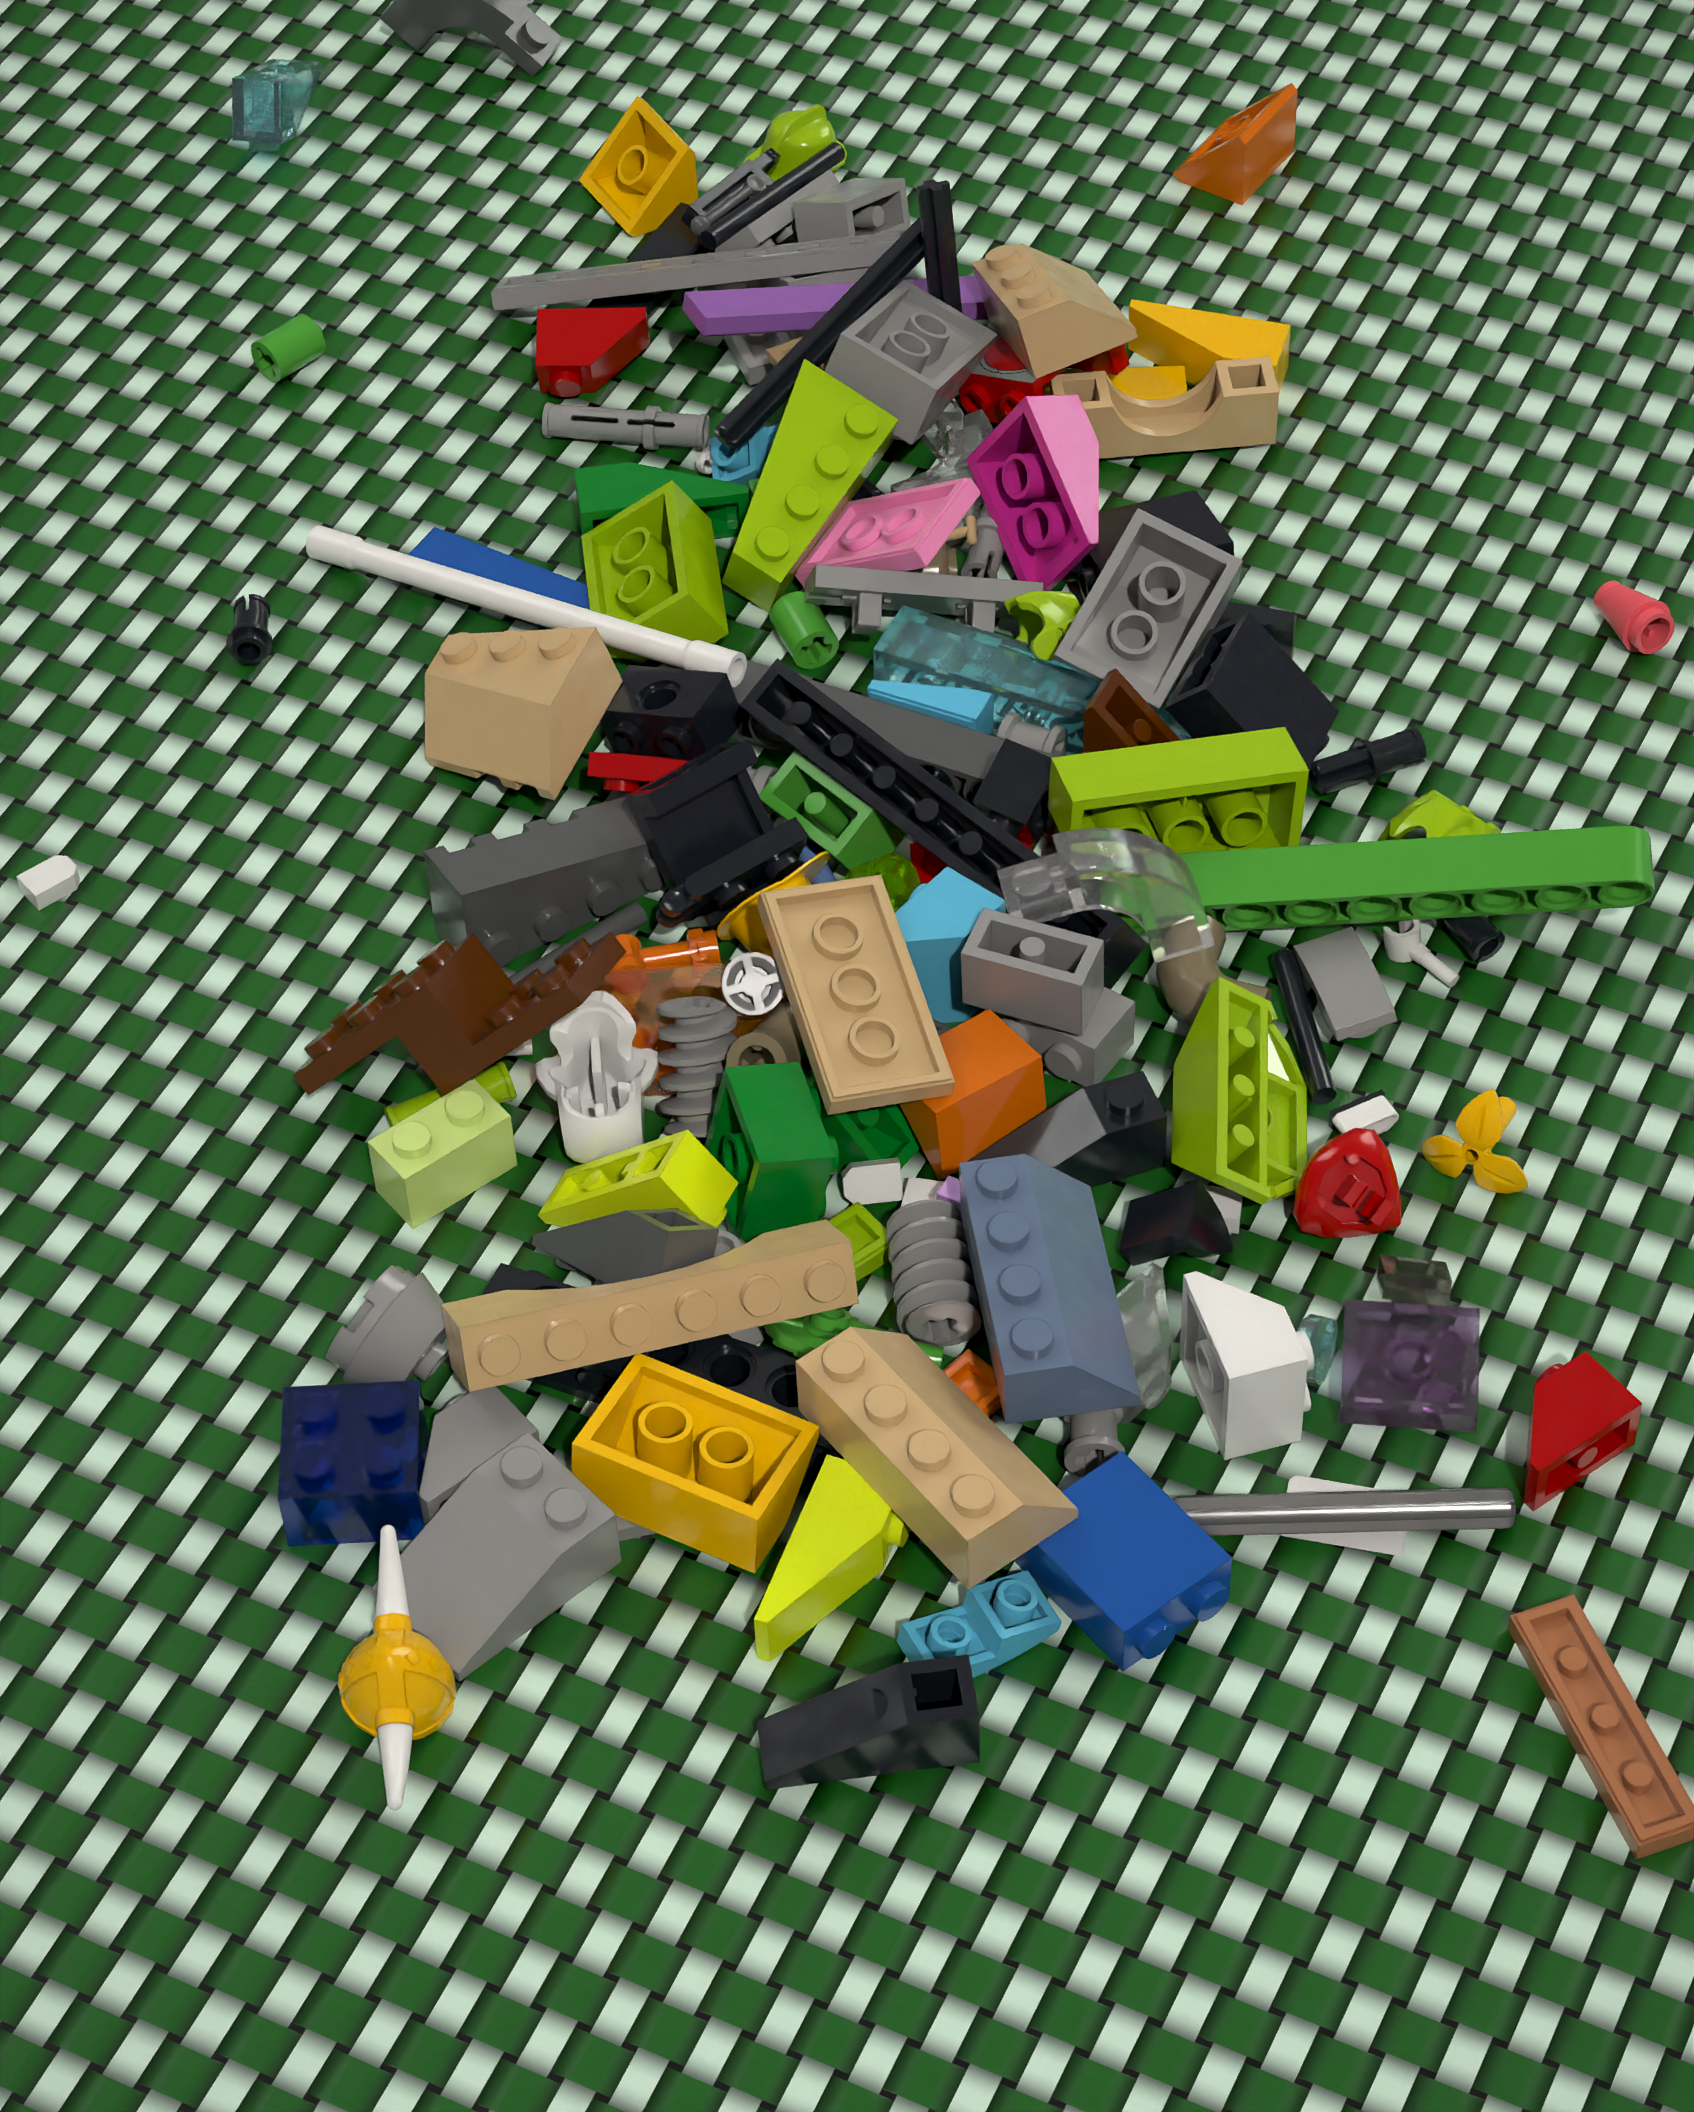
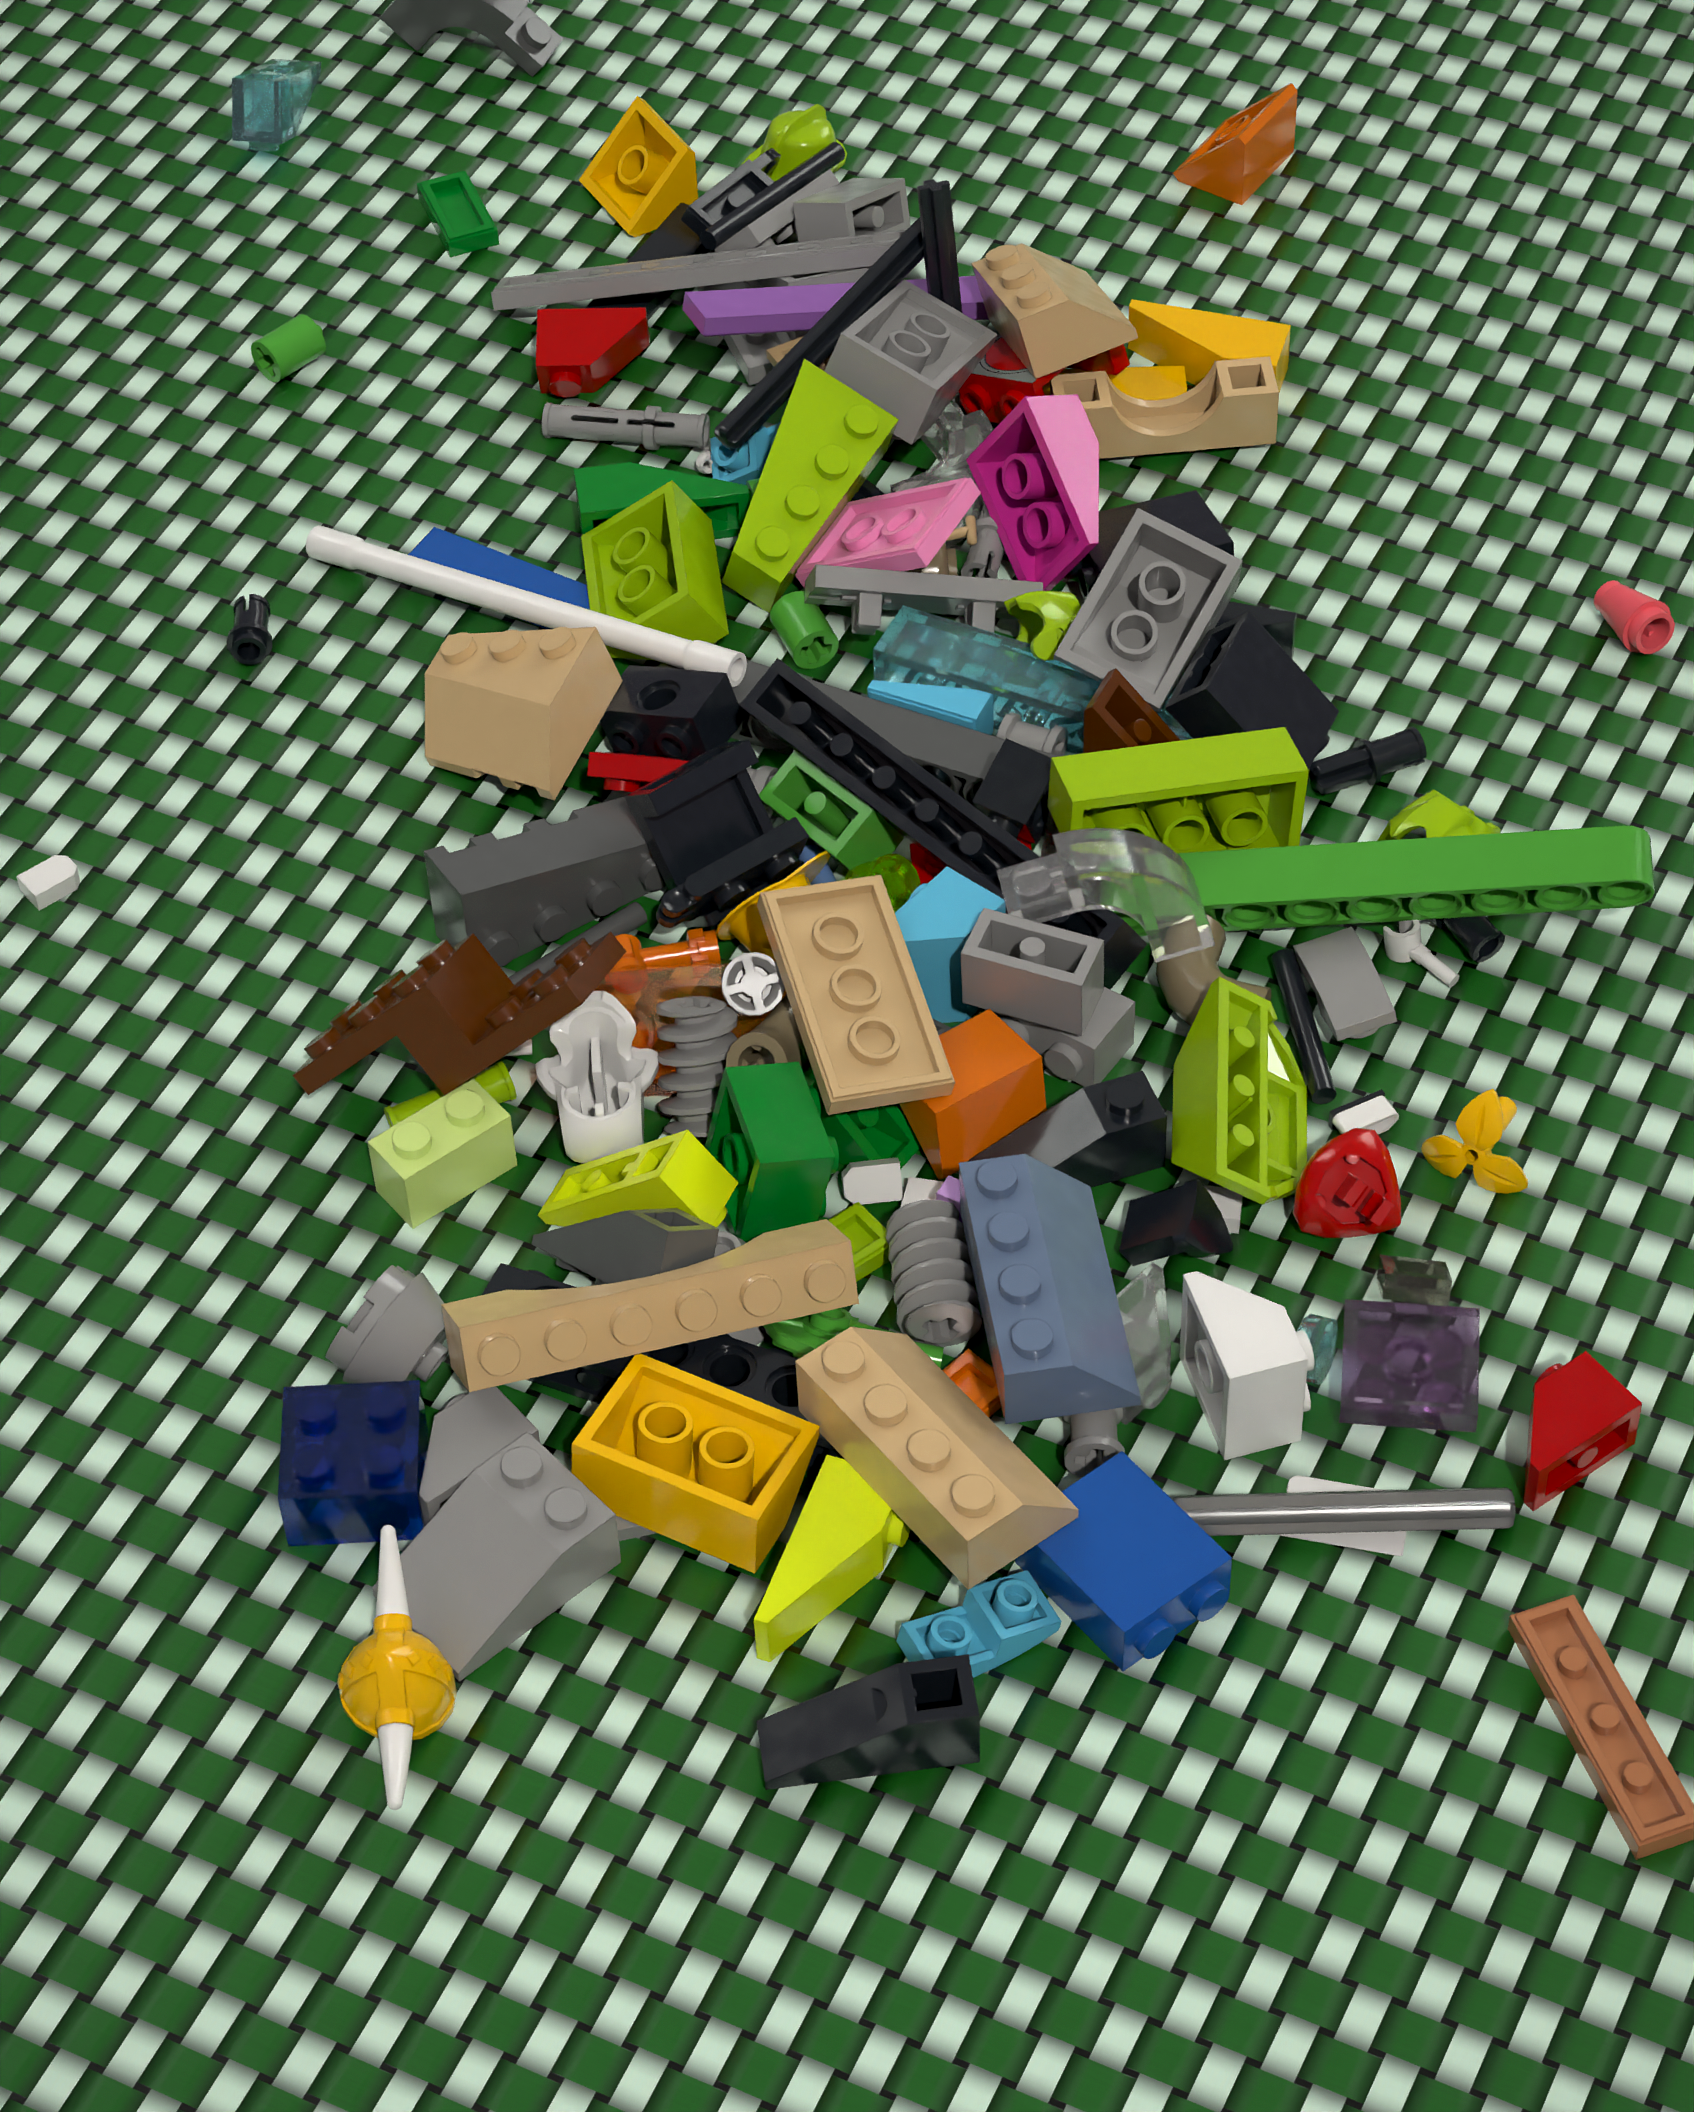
(457, 213): none -> green tile
(752, 186): dark grey hinge -> none

